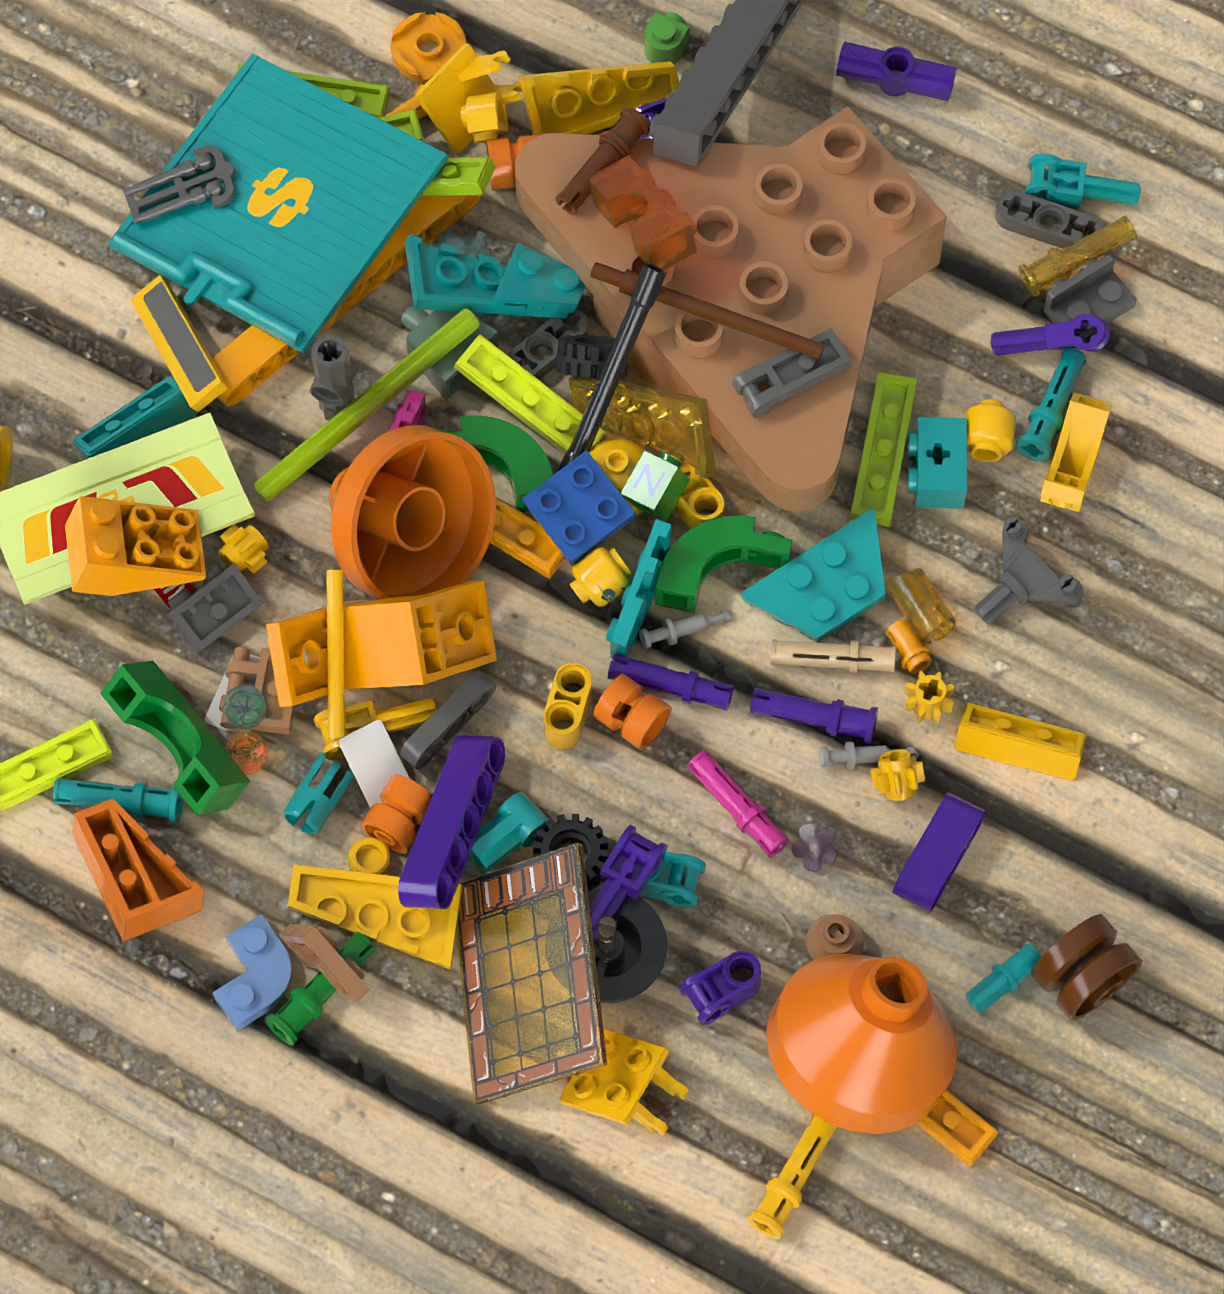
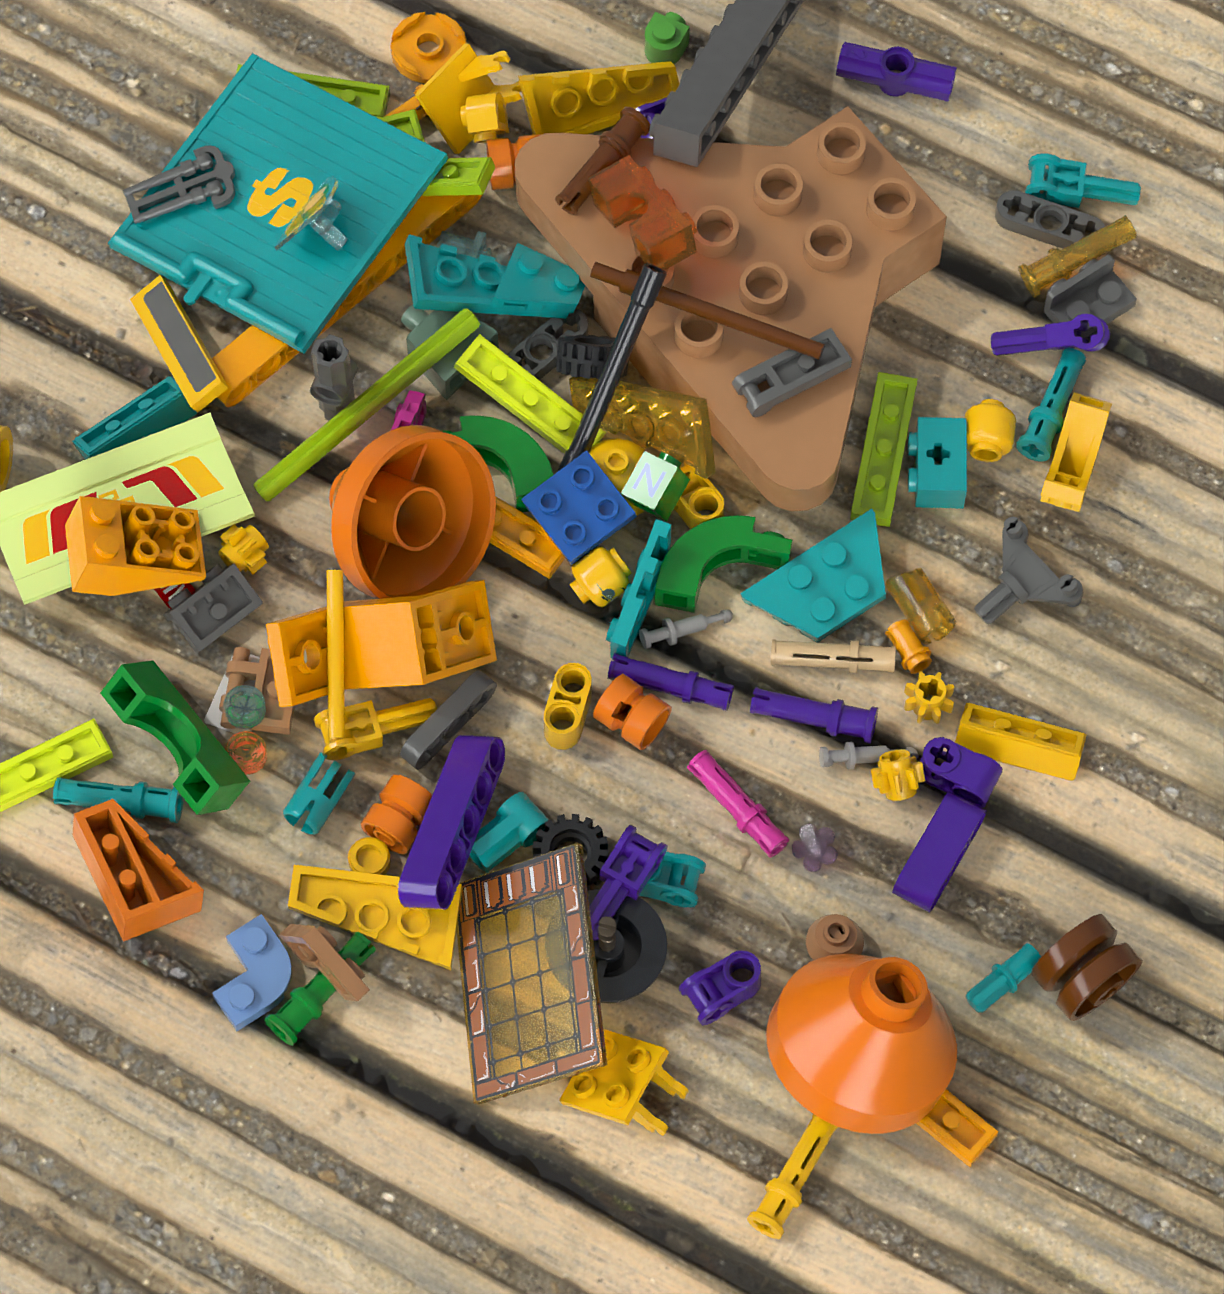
(320, 214): none -> clear light blue shield
(372, 759): white sticker -> none
(962, 772): none -> dark purple piece

